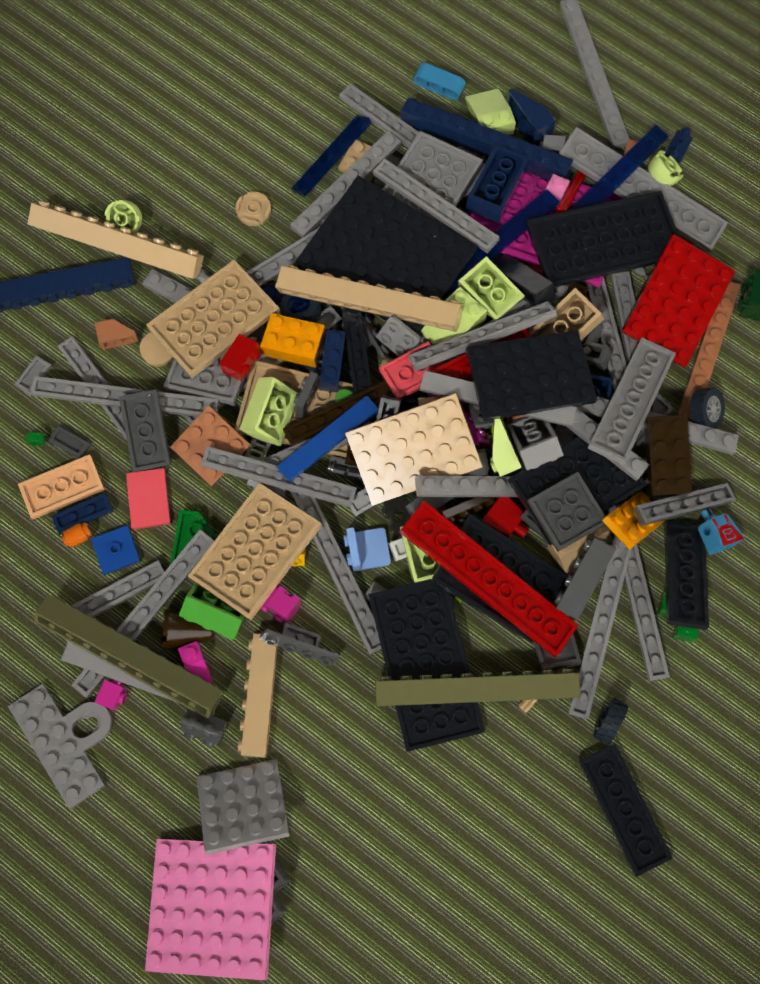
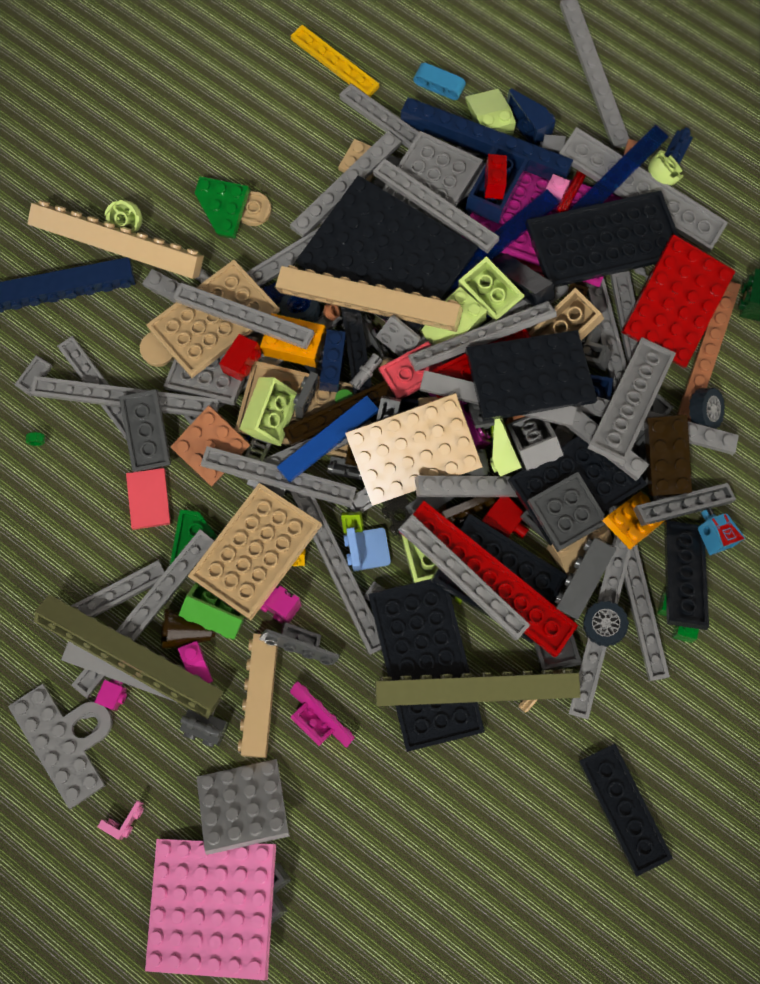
(61, 487): light nougat plate -> none
(69, 442): dark grey tile -> none
(76, 535): orange brick -> none
(83, 512): dark blue plate -> none
(111, 826): none -> bright pink bracket
(114, 334): nougat slope -> none
(115, 550): blue plate -> none
(222, 204): none -> green plate
(244, 316): none -> light grey plate
(316, 719): none -> dark pink bracket
(331, 155): clear blue tile -> none
(331, 312): none -> nougat plate
(334, 60): none -> yellow plate
(352, 520): none -> lime plate
(366, 371): none -> light grey pin
(397, 549): white plate -> none
(464, 577): none -> light grey tile
(495, 176): none -> red brick
(605, 623): none -> black wheel
(610, 721): black wheel -> none

